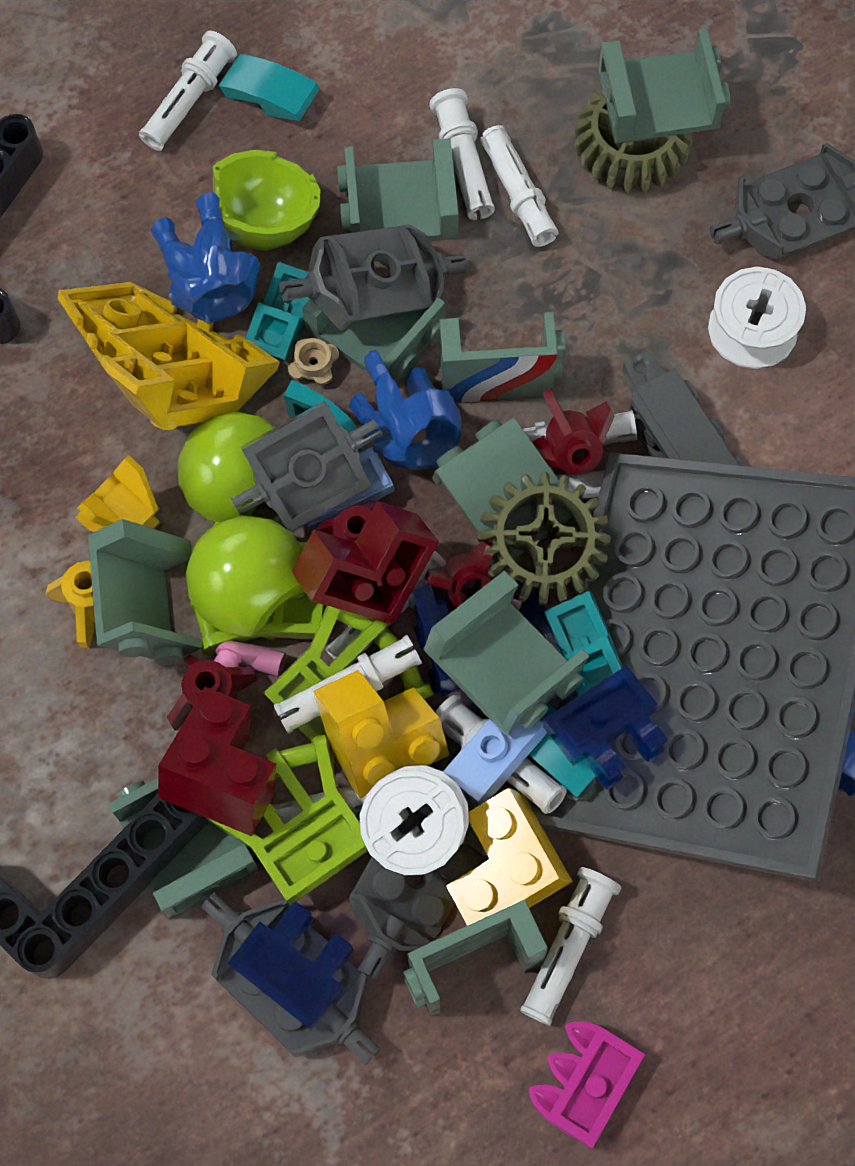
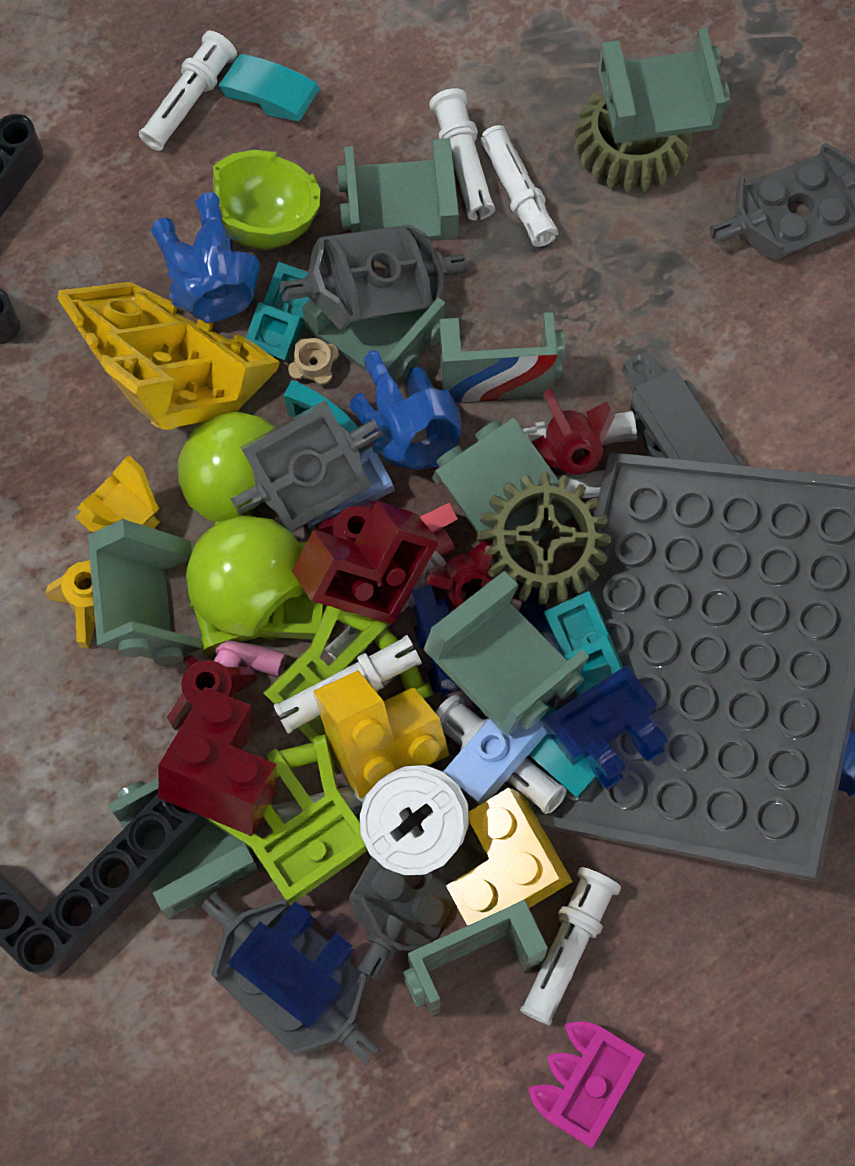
(437, 522): none -> coral tile
(778, 327): white piece -> none

